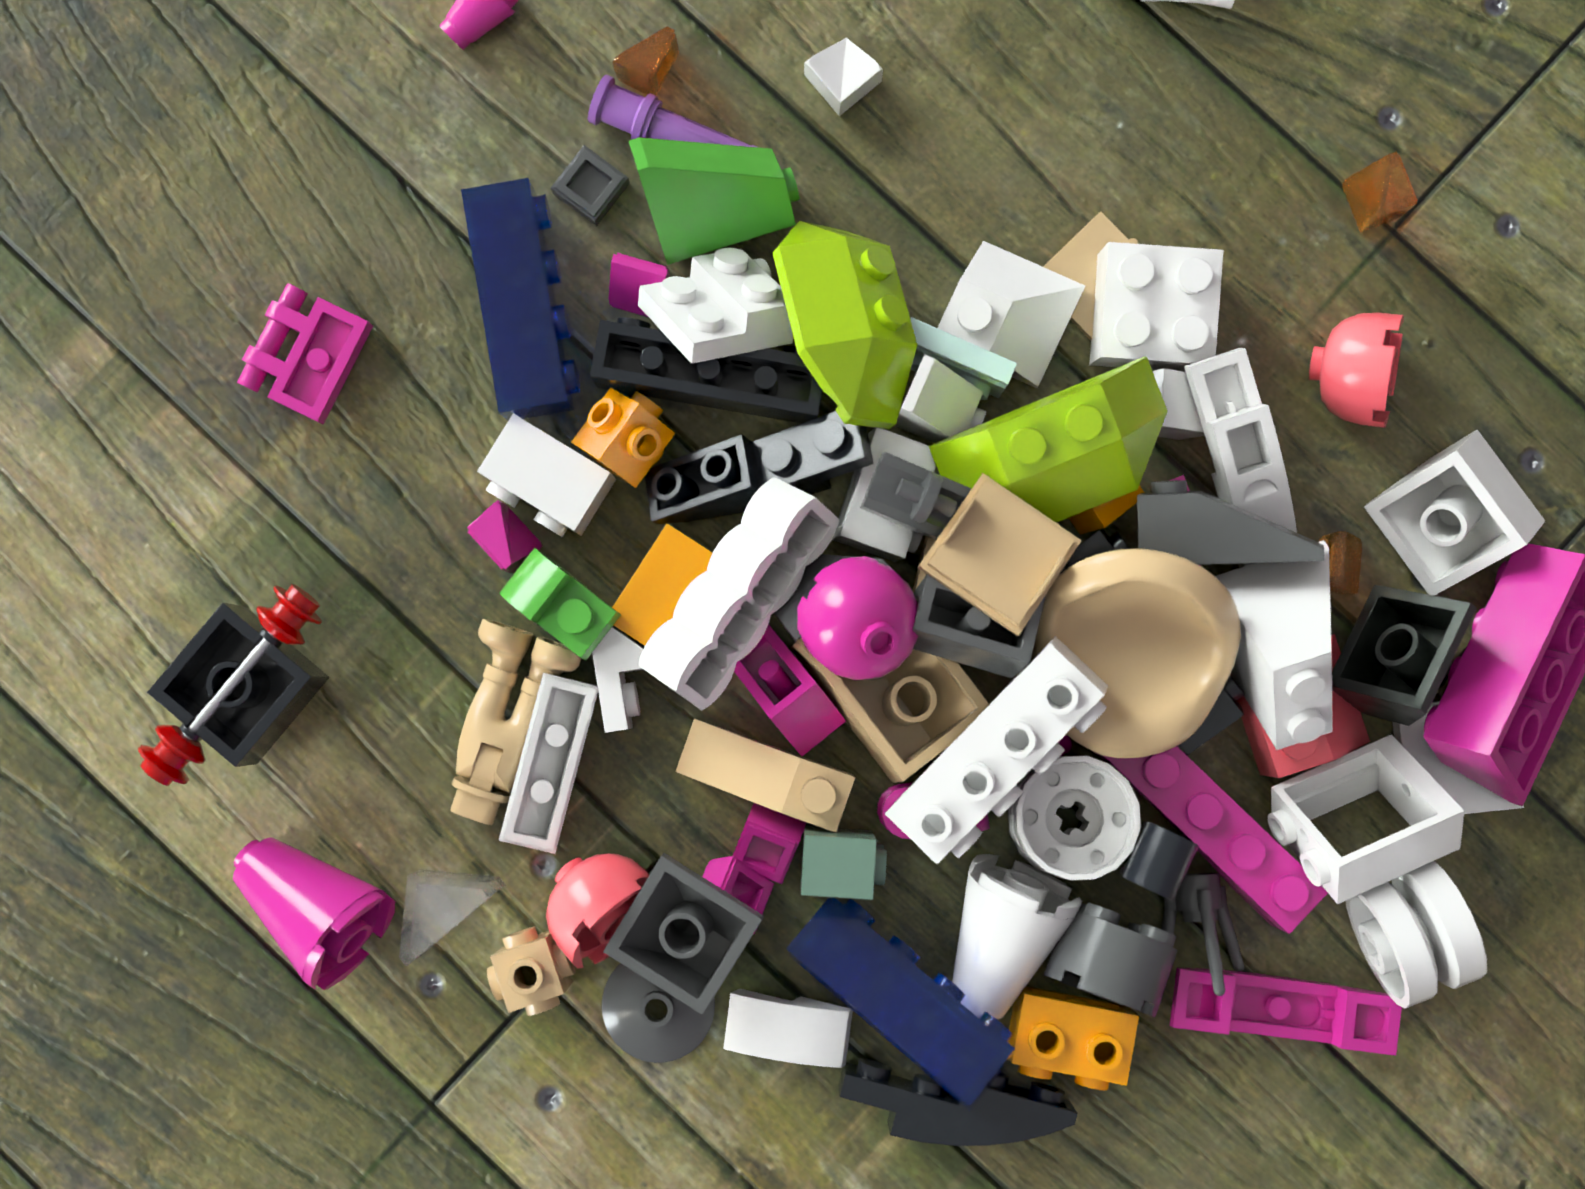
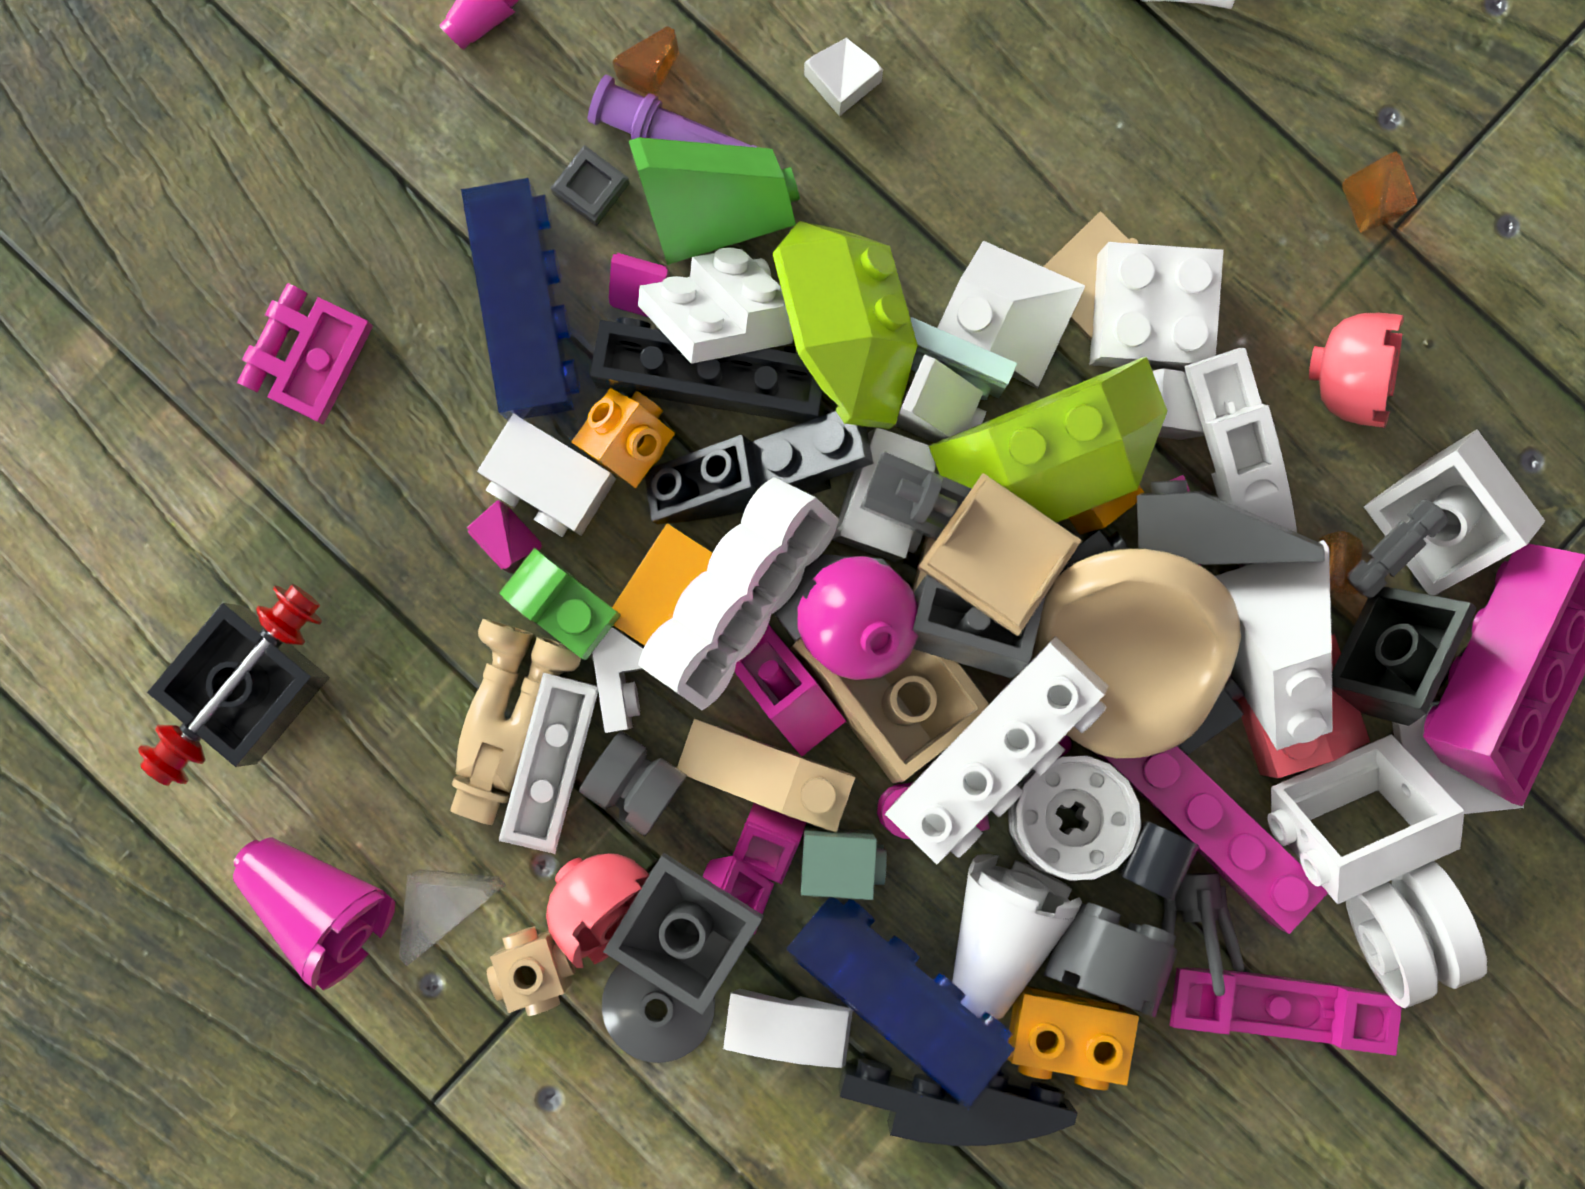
(632, 783): none -> dark grey wheel
(1397, 548): none -> dark grey axle

